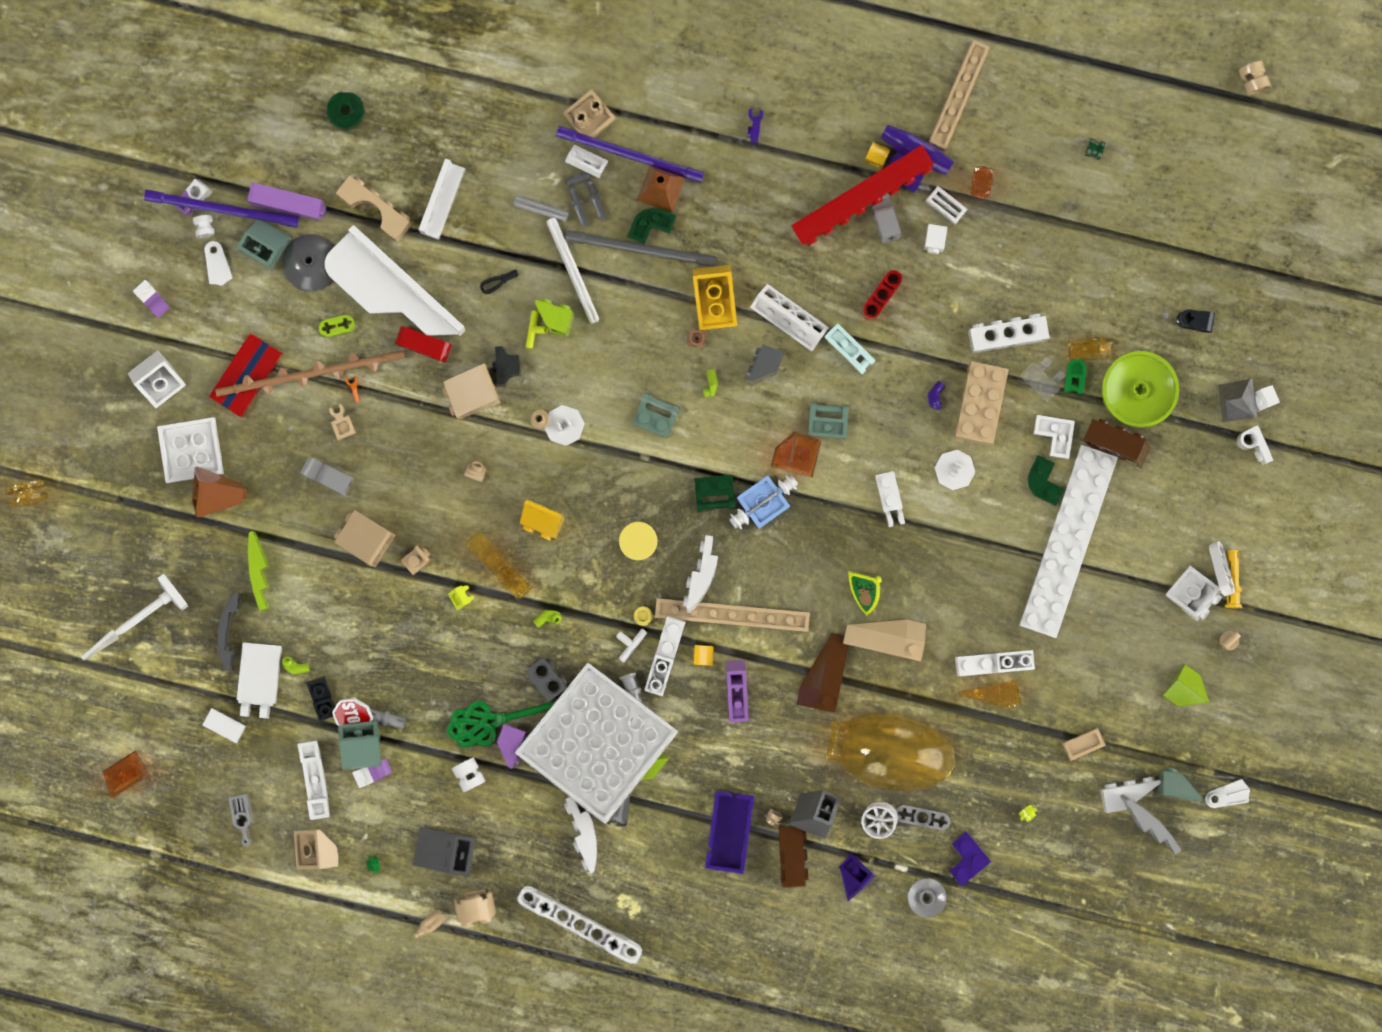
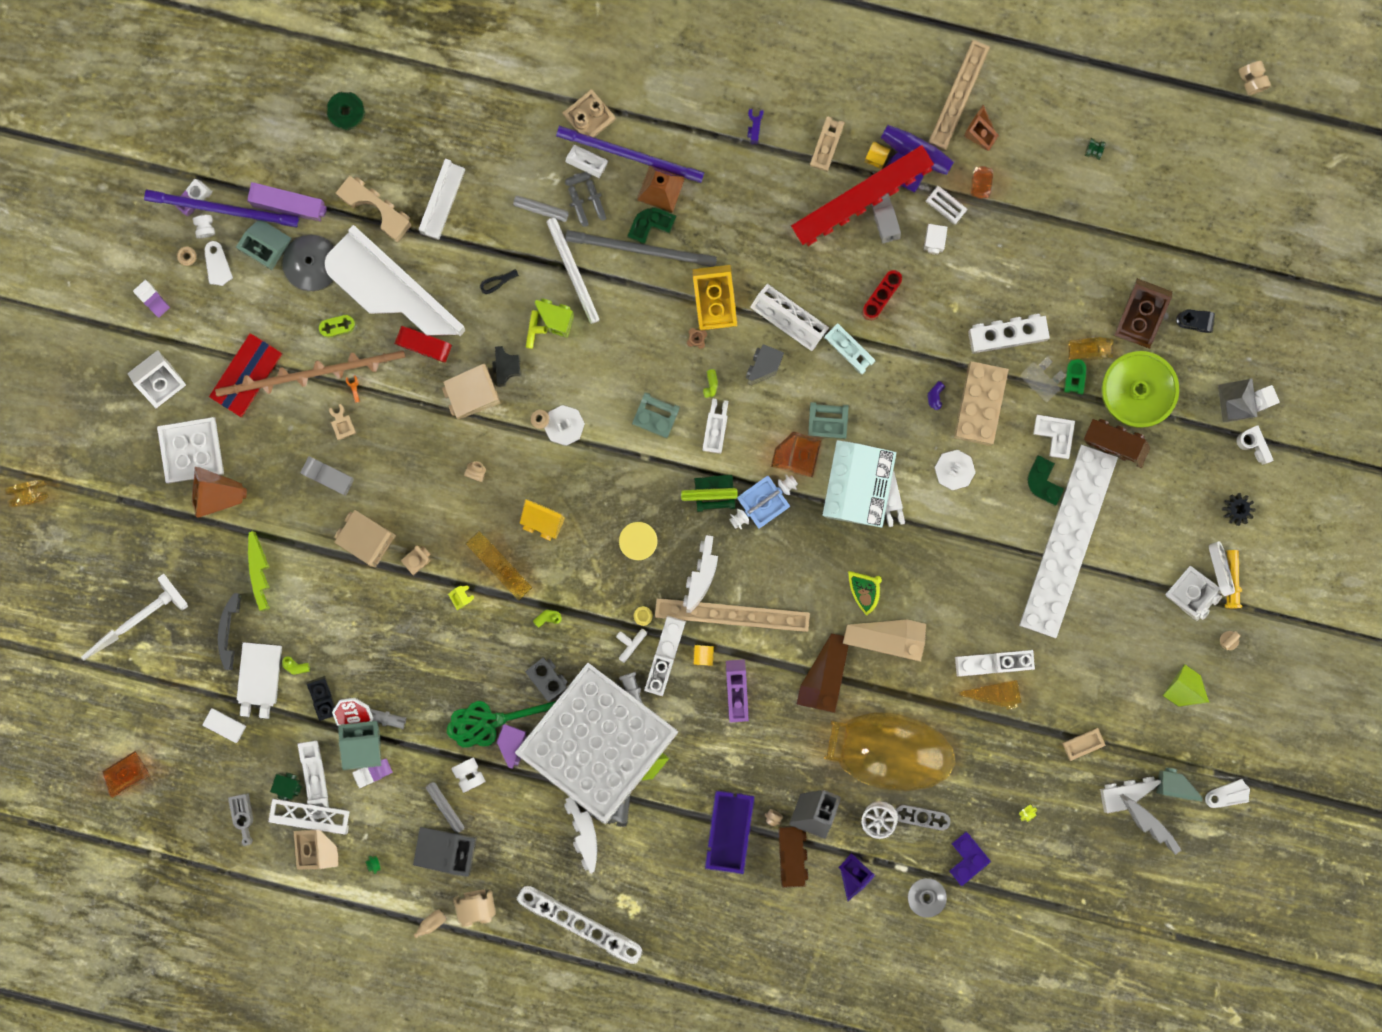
(181, 253): none -> tan plate
(286, 786): none -> dark green brick
(307, 823): none -> white fence
(445, 807): none -> light grey axle
(709, 494): none -> lime axle
(715, 429): none -> white hinge
(827, 144): none -> tan plate
(859, 484): none -> light aqua slope
(981, 130): none -> dark orange slope
(1143, 313): none -> reddish brown slope
(1245, 508): none -> black gear

